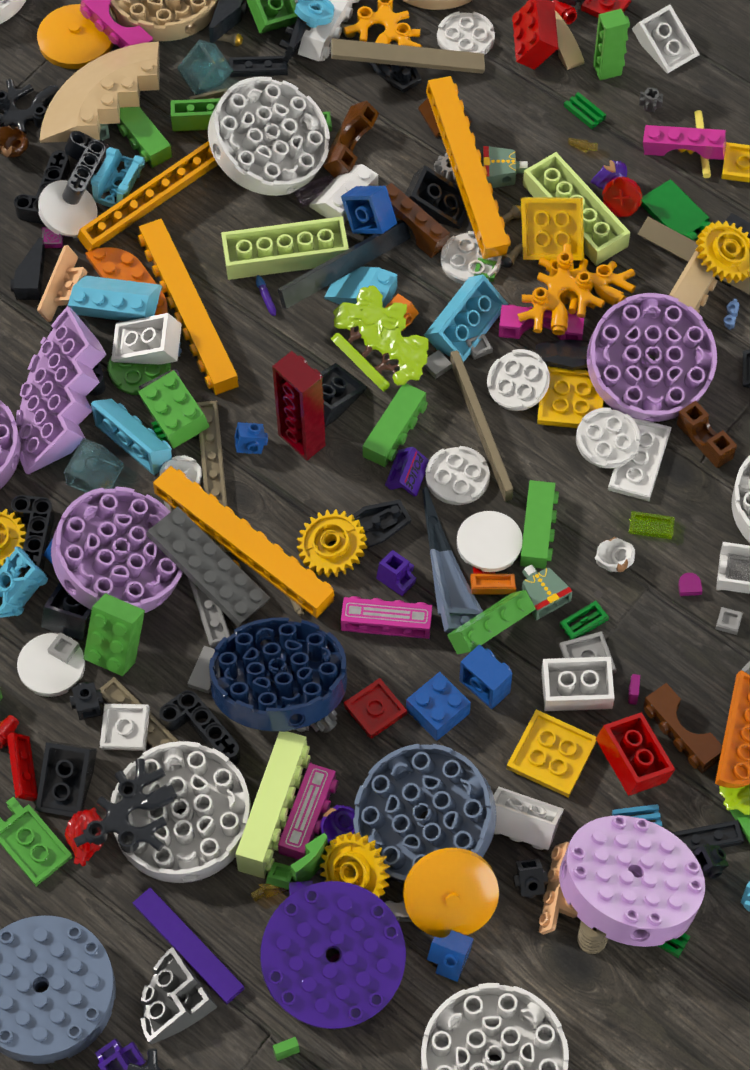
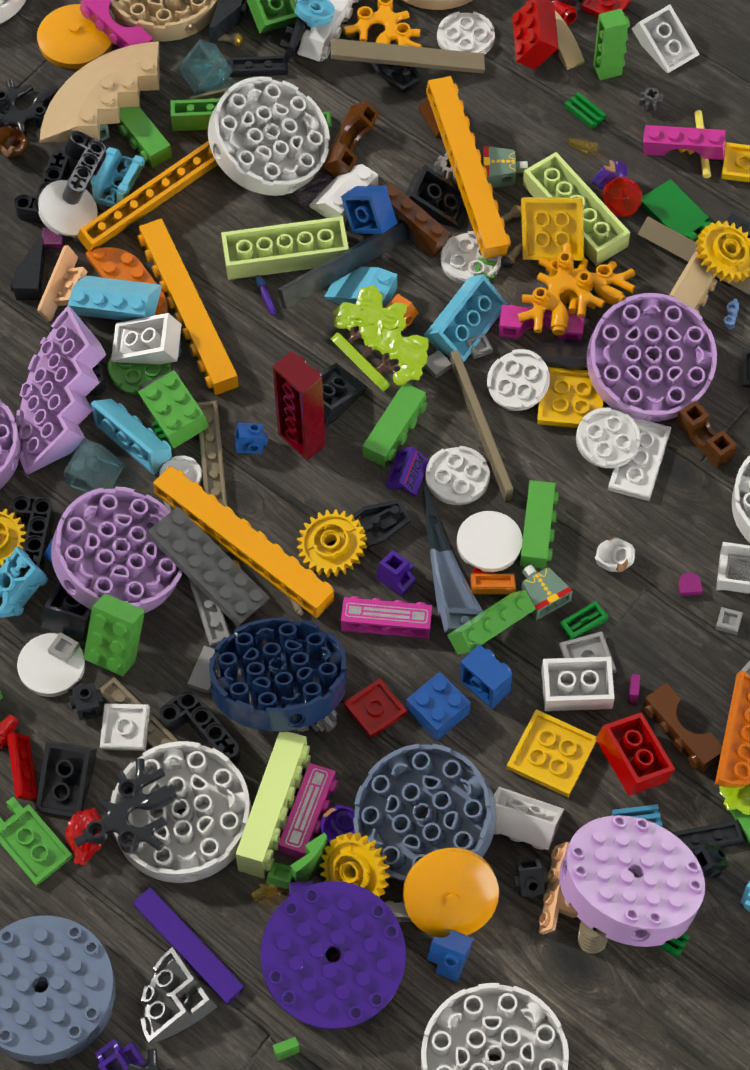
(651, 525): clear neon green tile -> none

